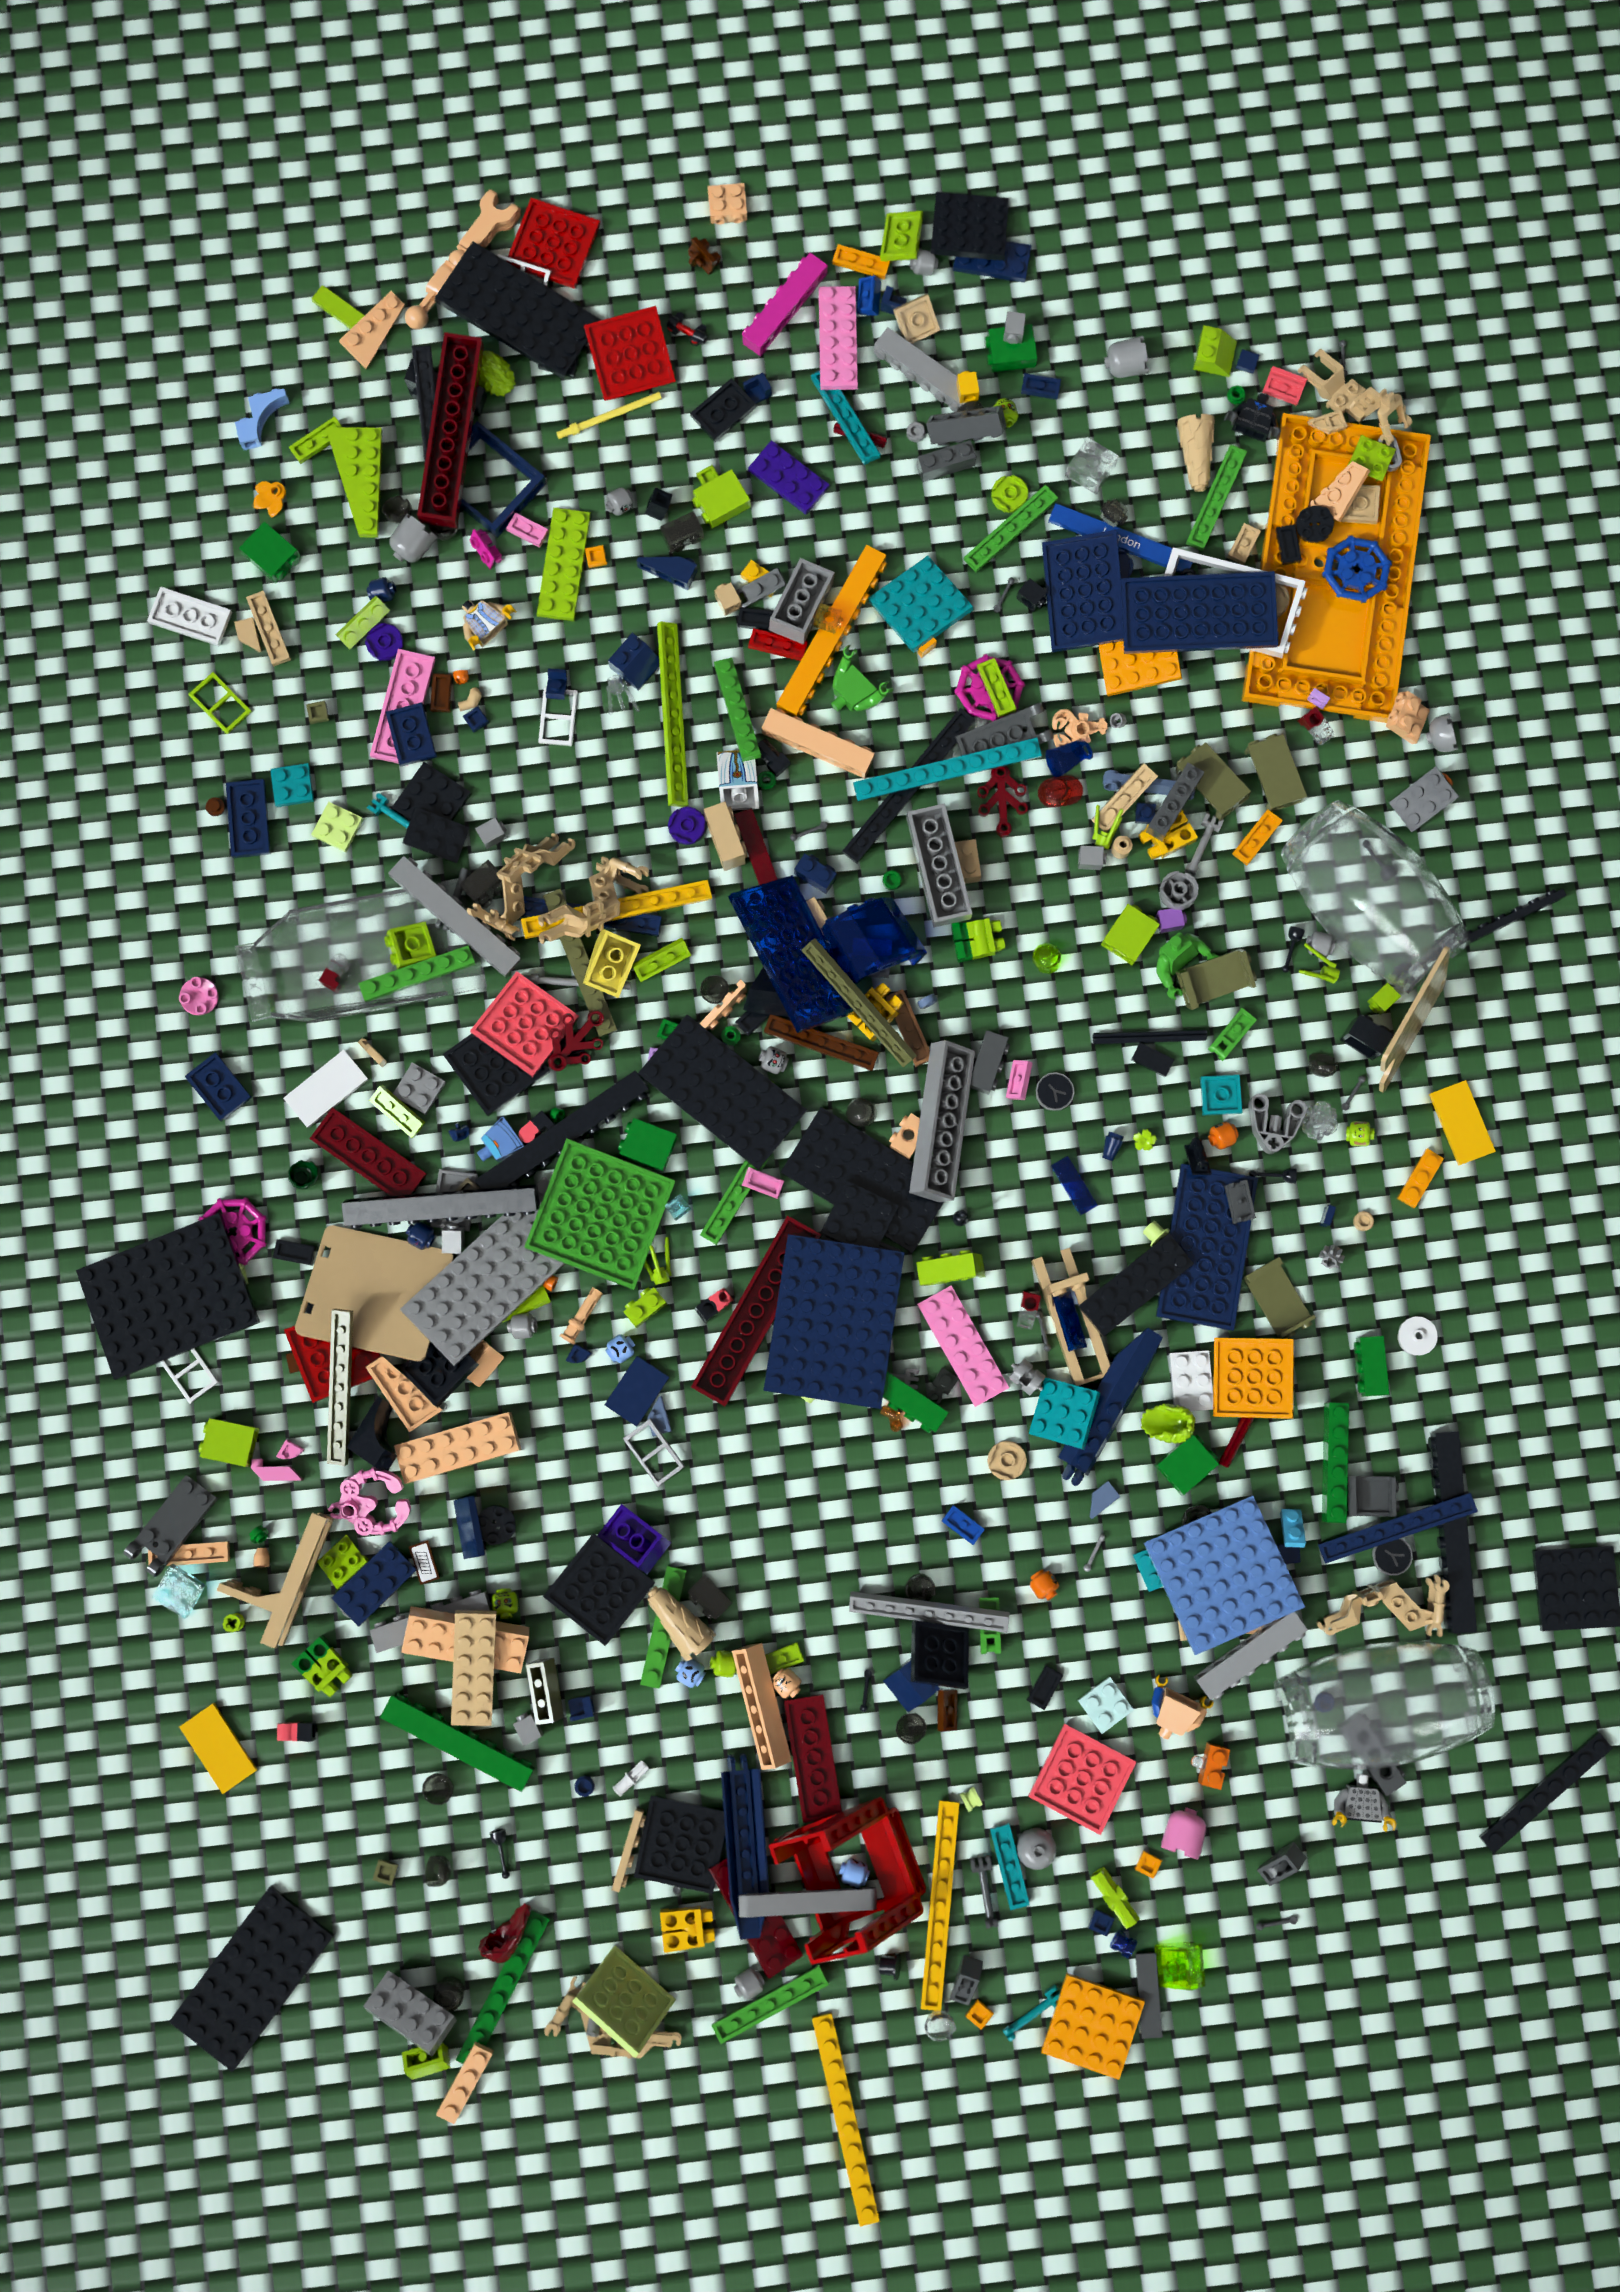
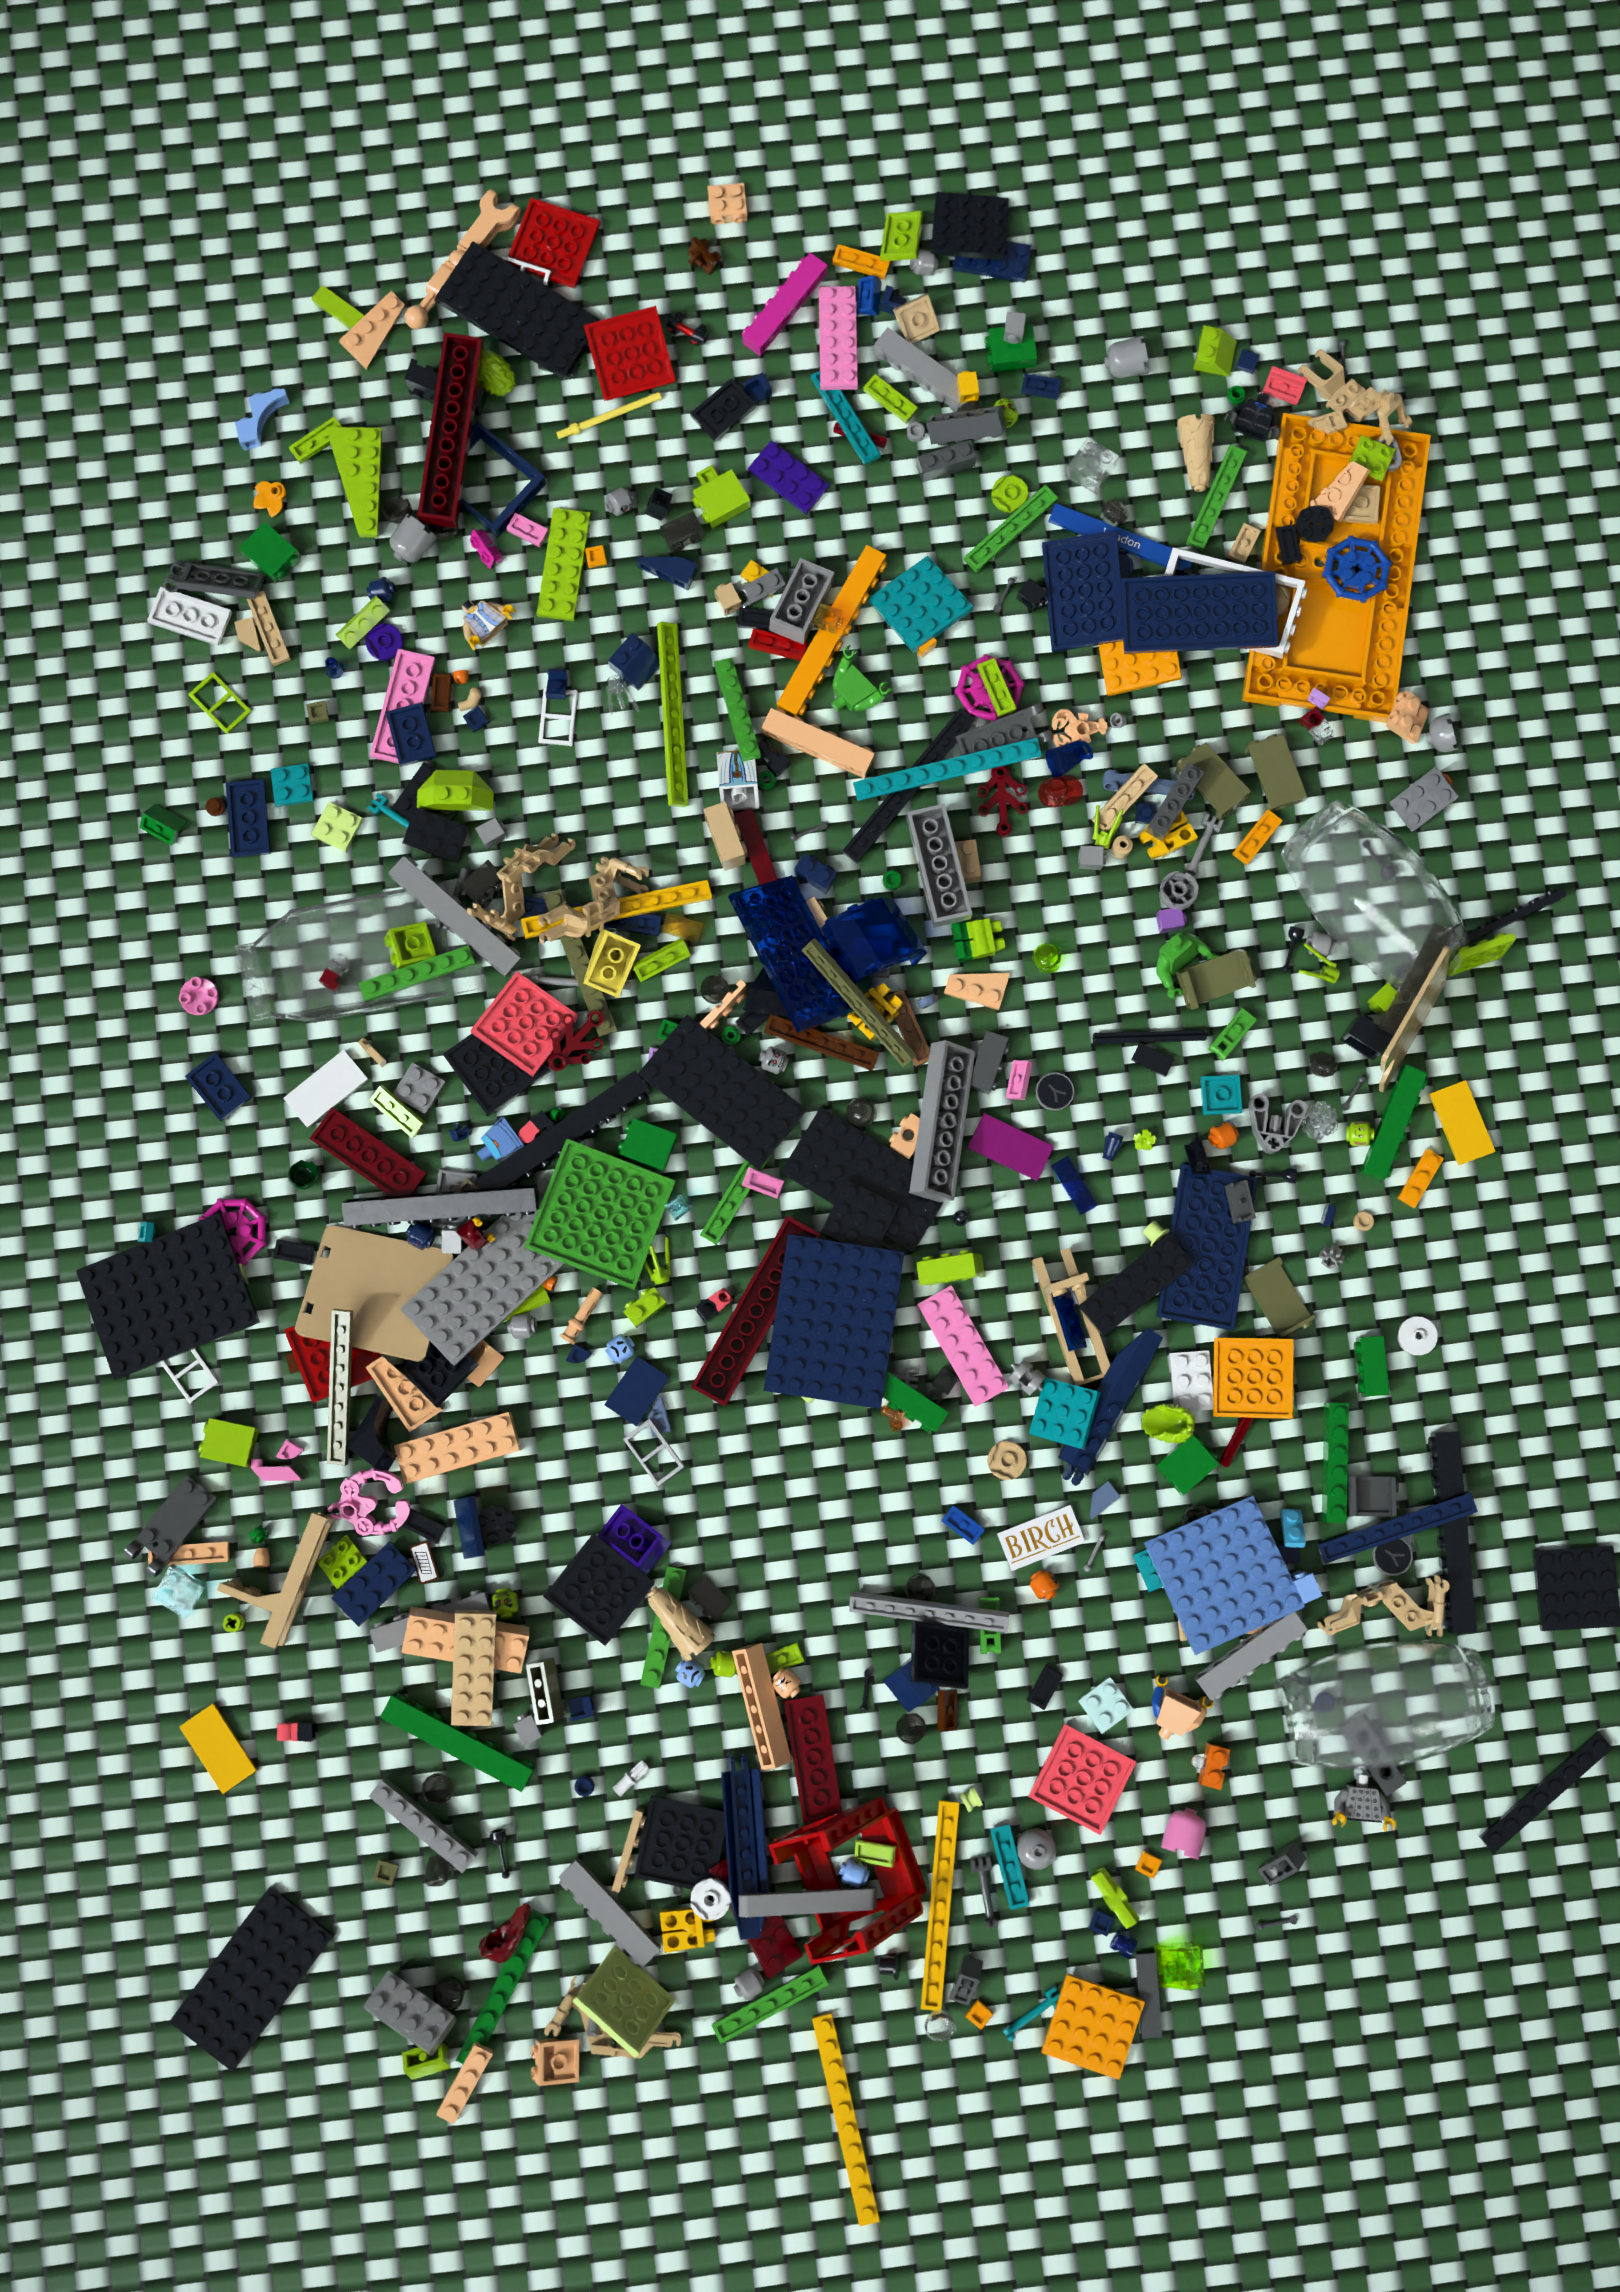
(146, 1232): none -> teal plate
(162, 824): none -> green panel
(214, 580): none -> dark grey hinge
(321, 1665): lime hips -> none
(333, 668): none -> clear blue cone
(423, 1824): none -> light grey brick
(424, 1526): none -> black tile
(425, 389): black tile -> none
(455, 791): none -> lime wedge
(473, 1235): none -> dark red piece
(555, 2061): none -> light nougat plate
(609, 1912): none -> light grey brick
(682, 927): none -> clear yellow plate
(686, 825): dark purple tile -> none
(703, 1906): none -> white plate
(875, 1853): none -> lime tile
(890, 399): none -> lime plate
(978, 988): none -> light nougat wing
(1010, 1147): none -> magenta tile
(1028, 1310): leg -> none
(1040, 1537): none -> white tile
(1047, 1347): dark grey hinge -> none
(1130, 933): lime brick -> none
(1306, 1586): none -> light blue brick
(1394, 1122): none -> green brick
(1415, 977): none -> clear smoke tile
(1481, 954): none -> lime plate

